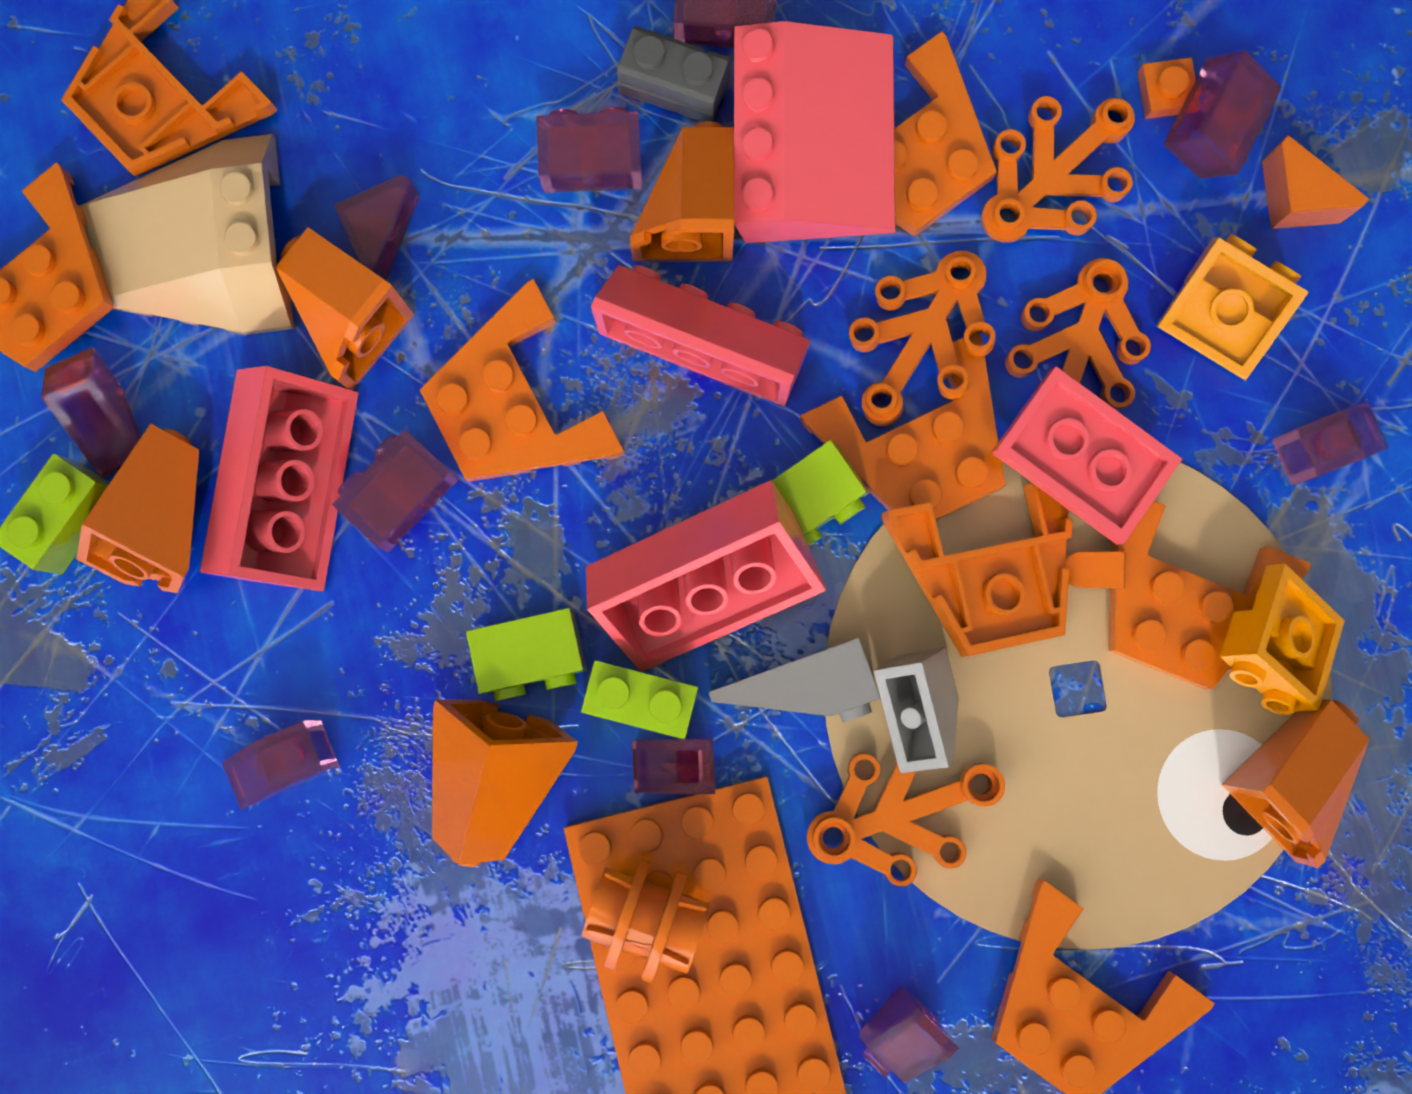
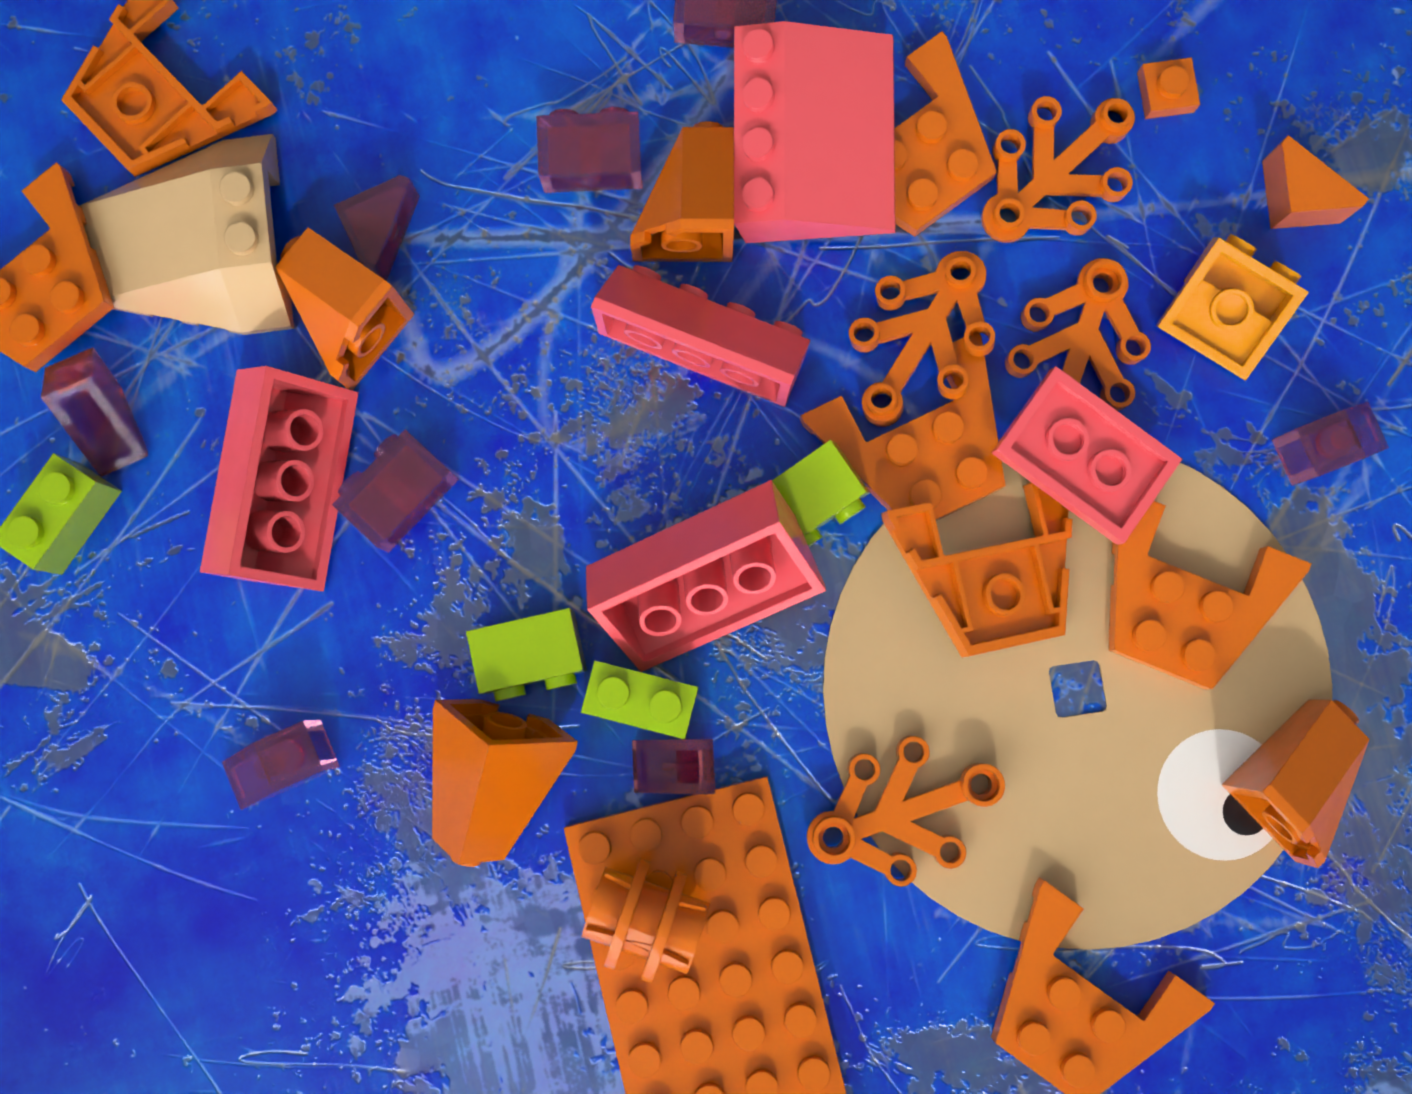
(146, 514): orange slope -> none
(492, 411): orange wing -> none
(673, 75): dark grey brick -> none
(818, 684): light grey slope -> none
(905, 1038): clear pink slope -> none
(920, 708): light grey slope -> none
(1097, 570): orange piece -> none
(1222, 115): clear pink brick -> none
(1284, 643): light orange plate -> none

